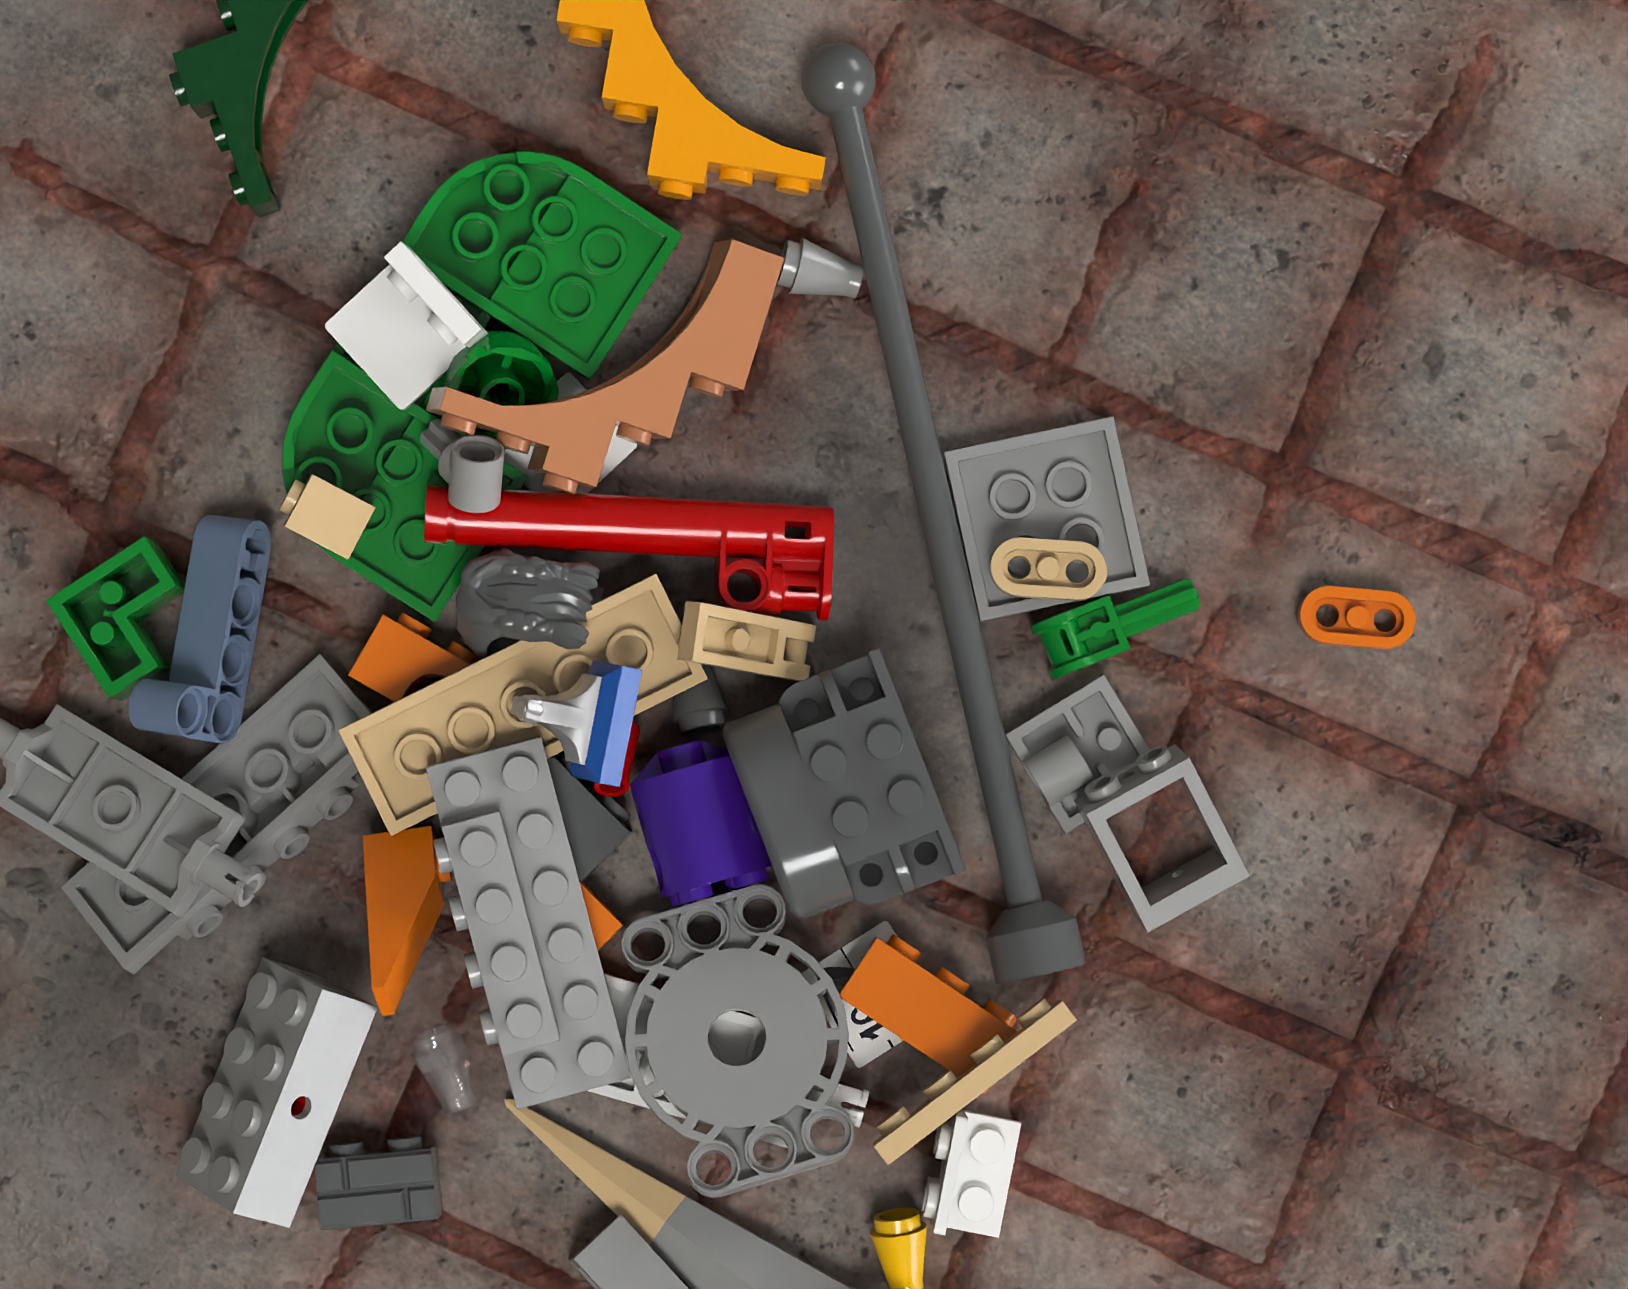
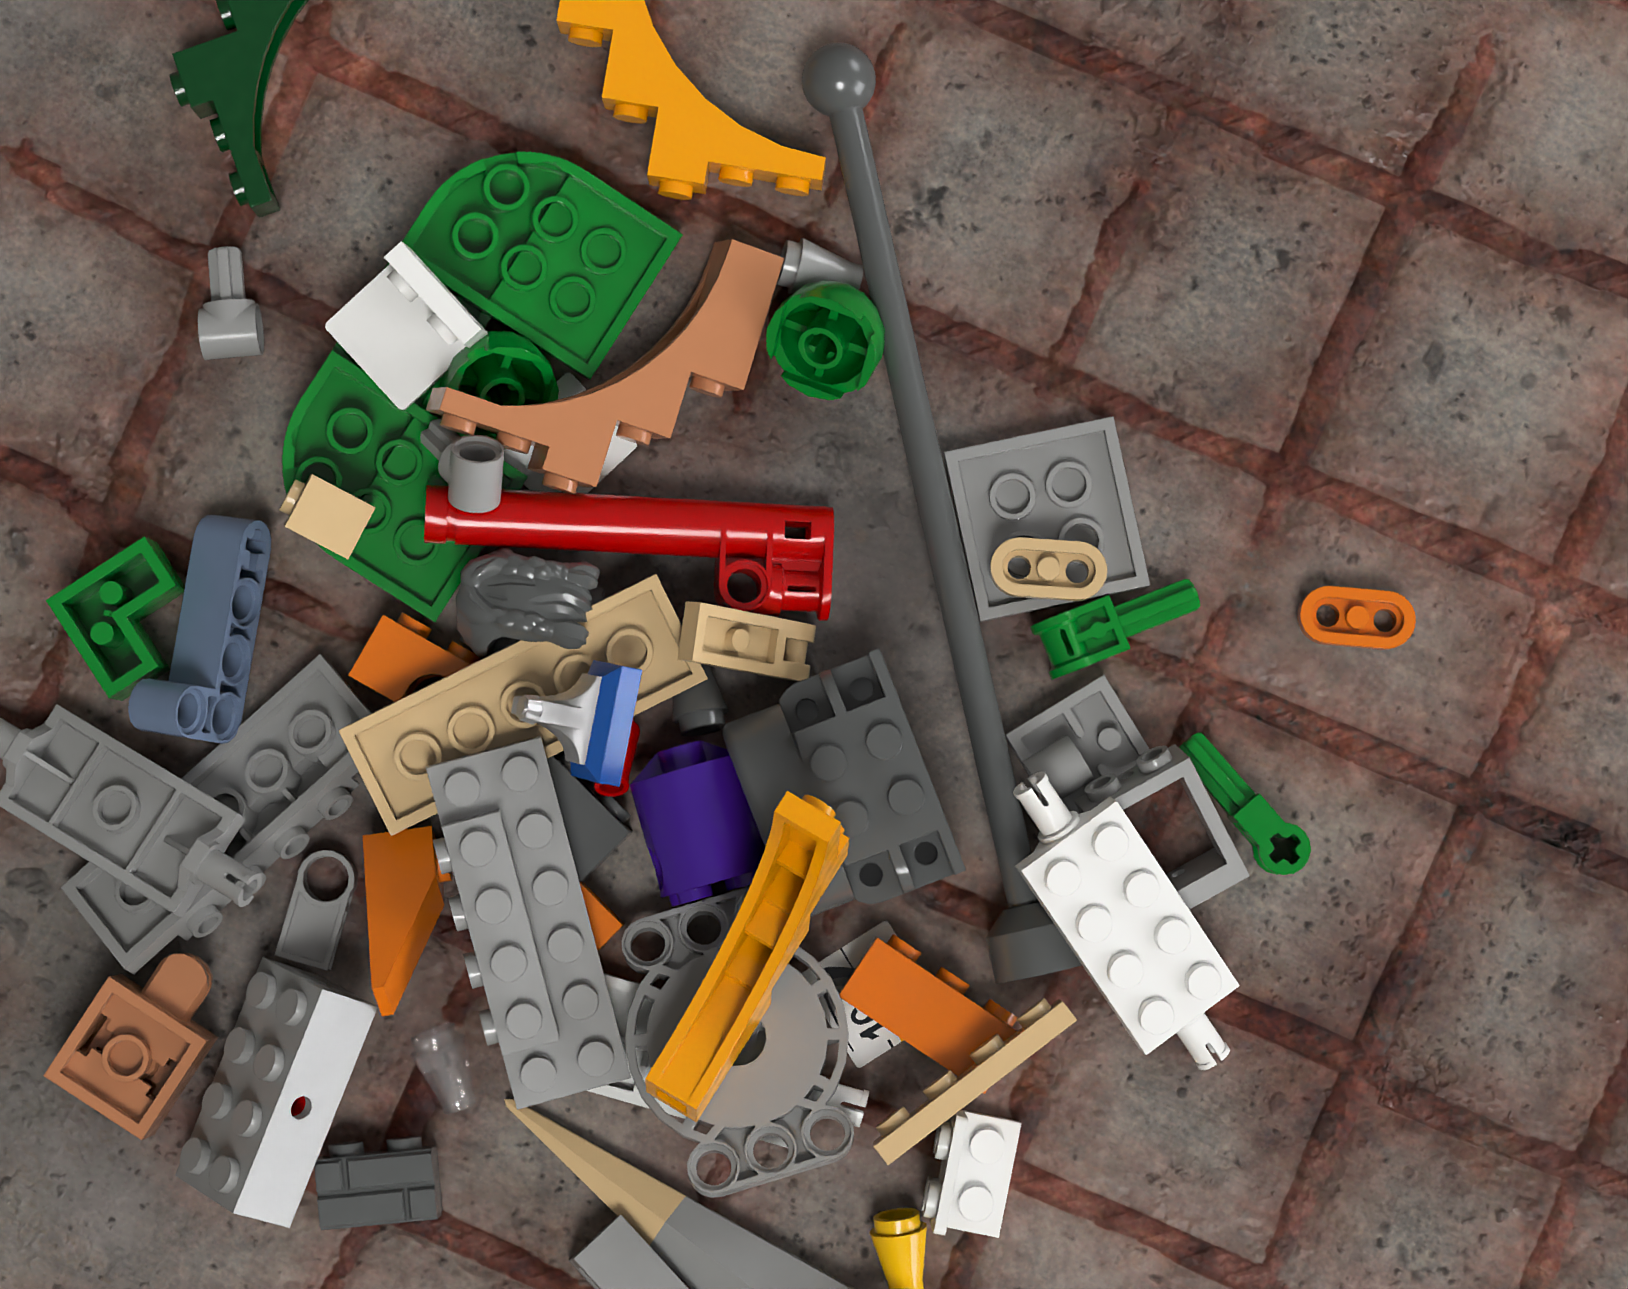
(138, 1045): none -> nougat brick
(230, 322): none -> light grey axle
(314, 925): none -> light grey piece
(794, 872): none -> light orange arch
(826, 339): none -> green cylinder
(1125, 922): none -> white plate
(1247, 809): none -> green connector

